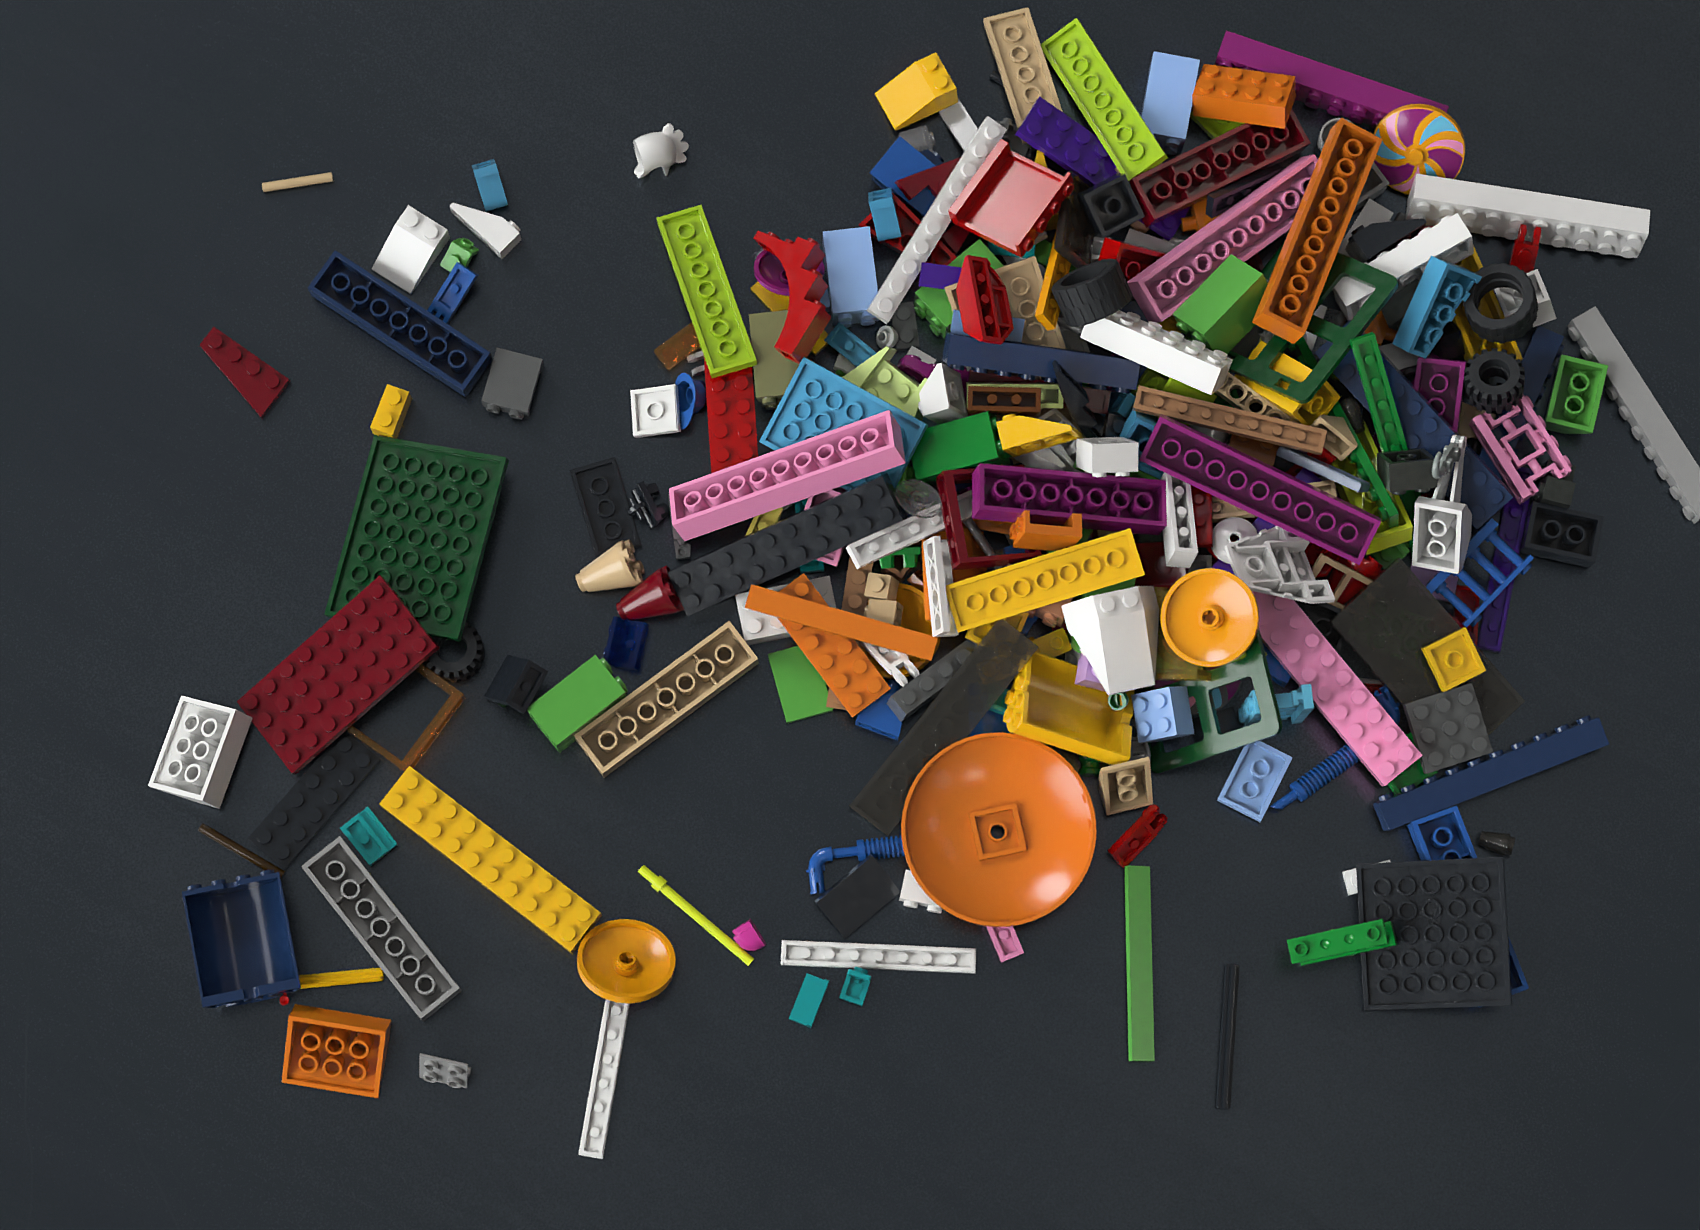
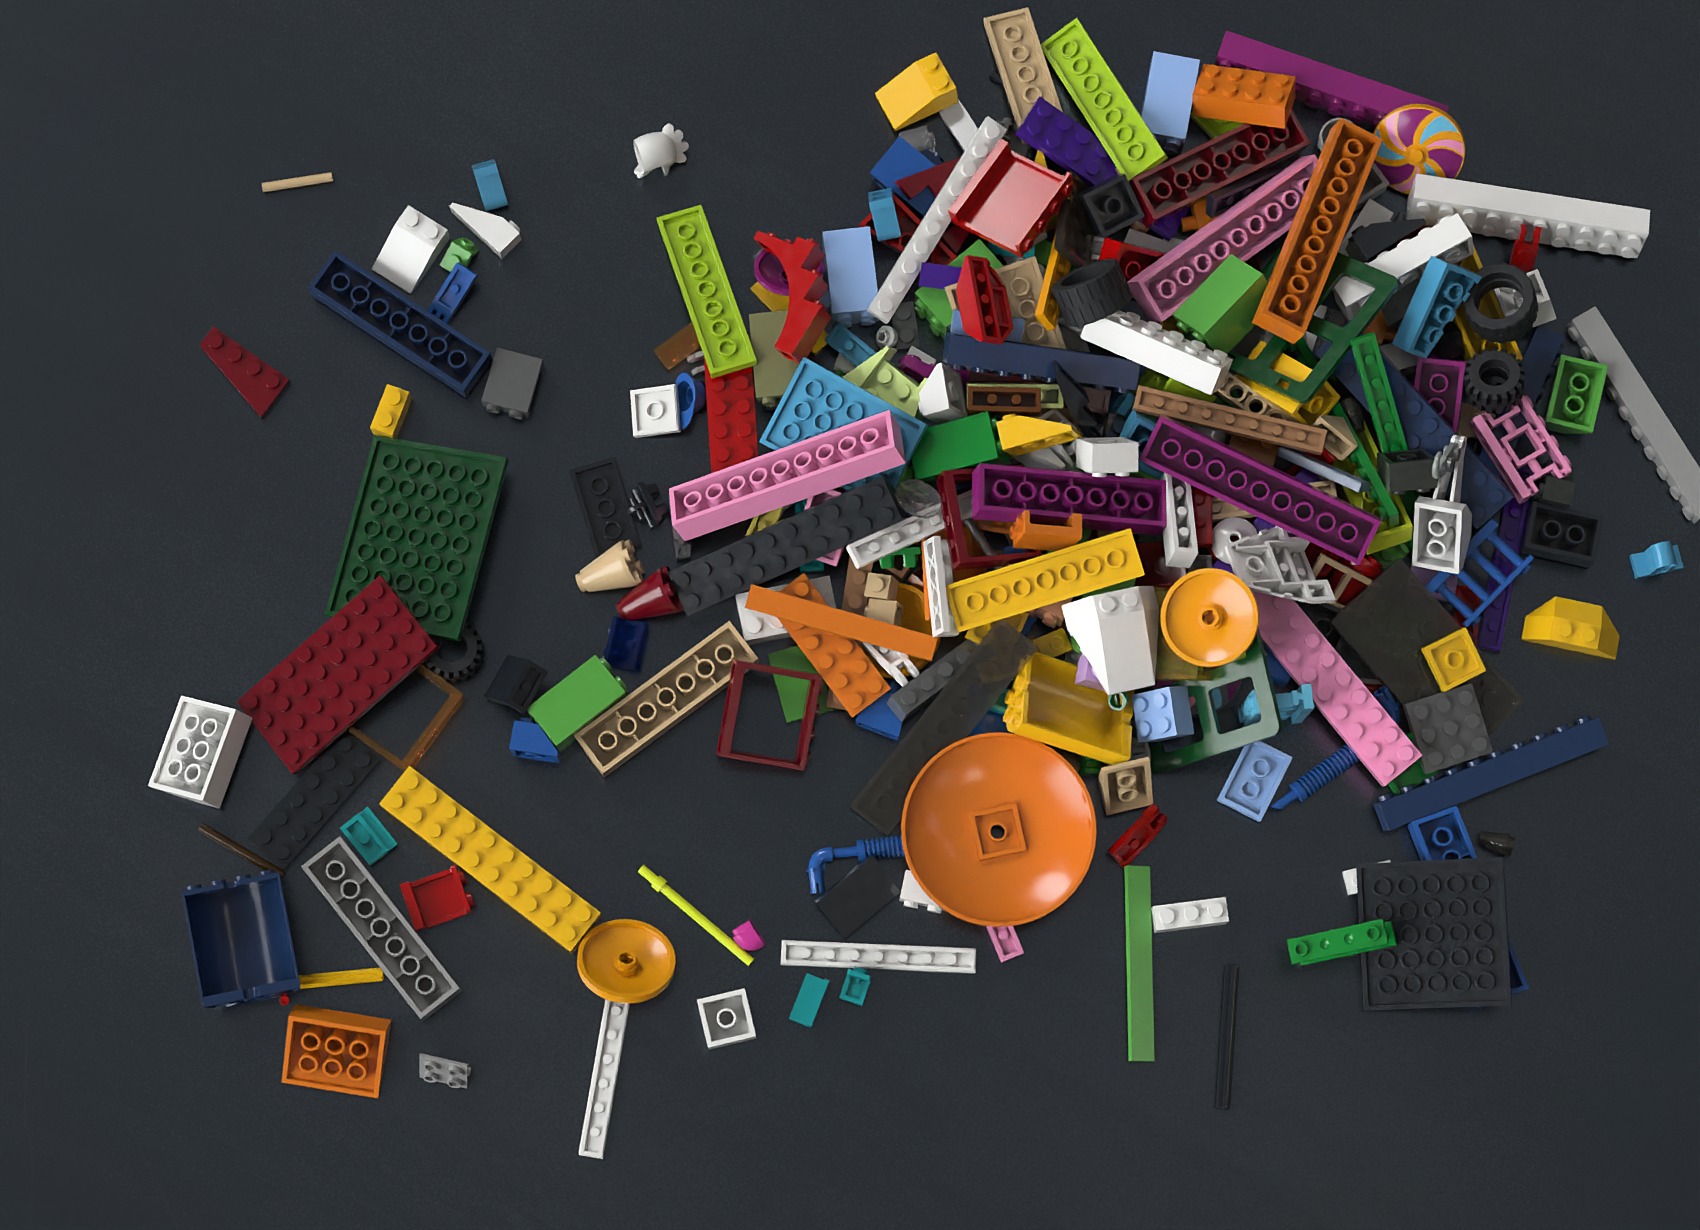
(437, 899): none -> red panel
(531, 742): none -> blue slope
(726, 1019): none -> white brick
(806, 733): none -> dark red window
(1189, 915): none -> white brick
(1572, 627): none -> yellow wedge
(1656, 560): none -> dark azure tile

